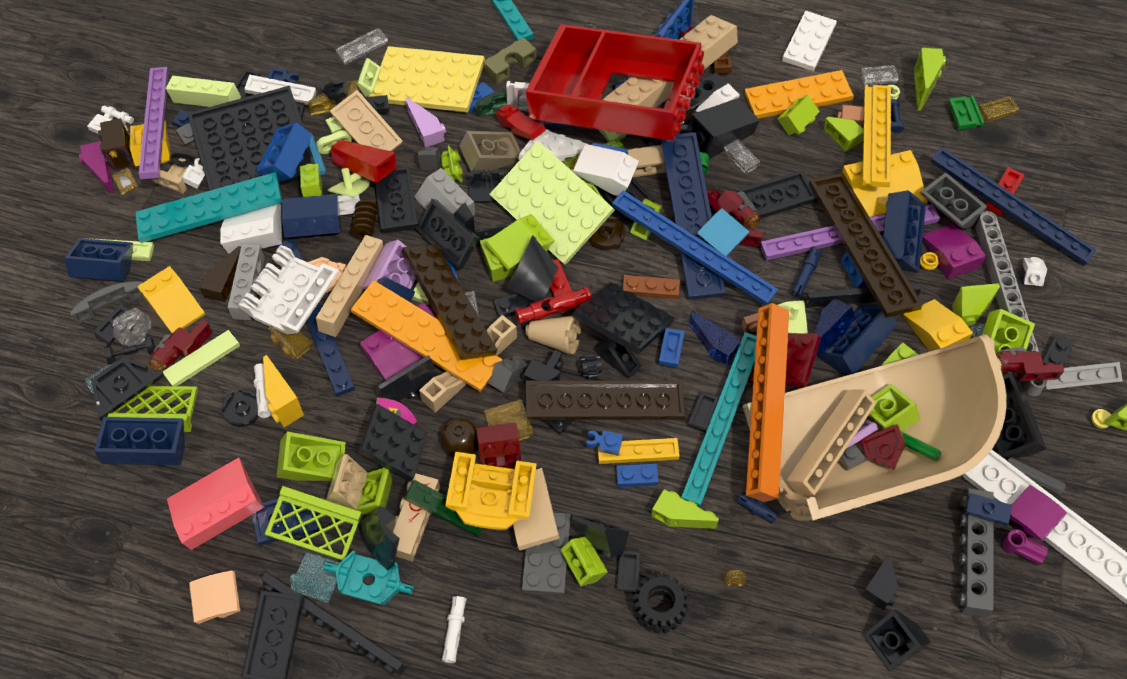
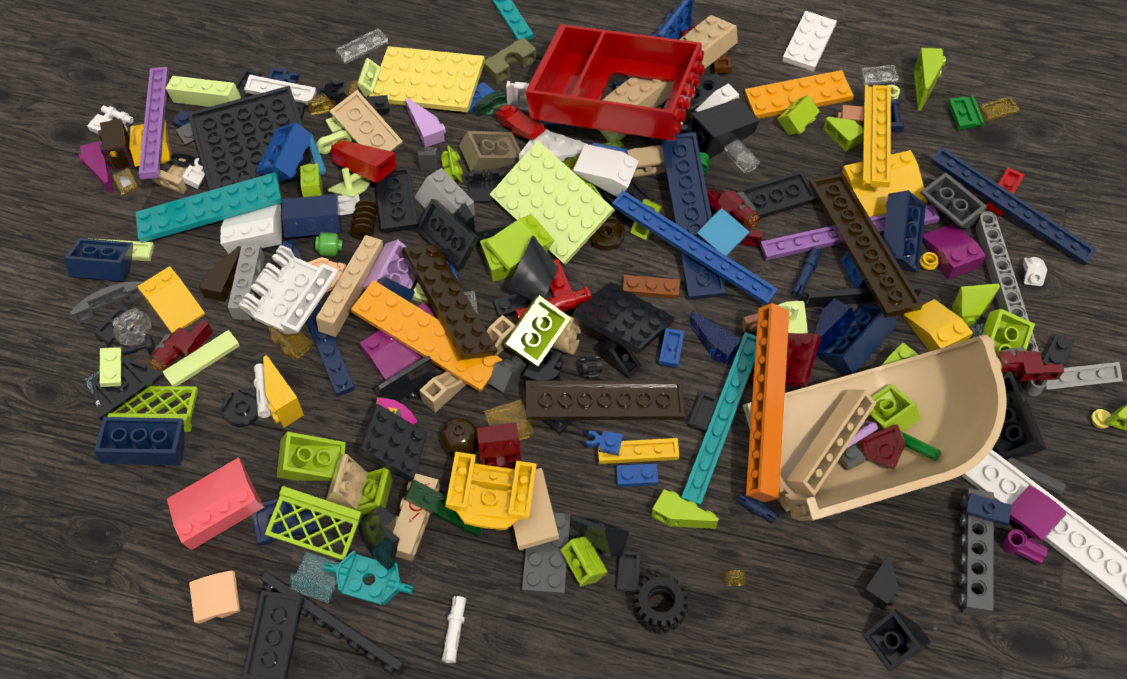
(110, 367): none -> yellowish green plate
(328, 244): none -> bright green head
(537, 330): none -> slope

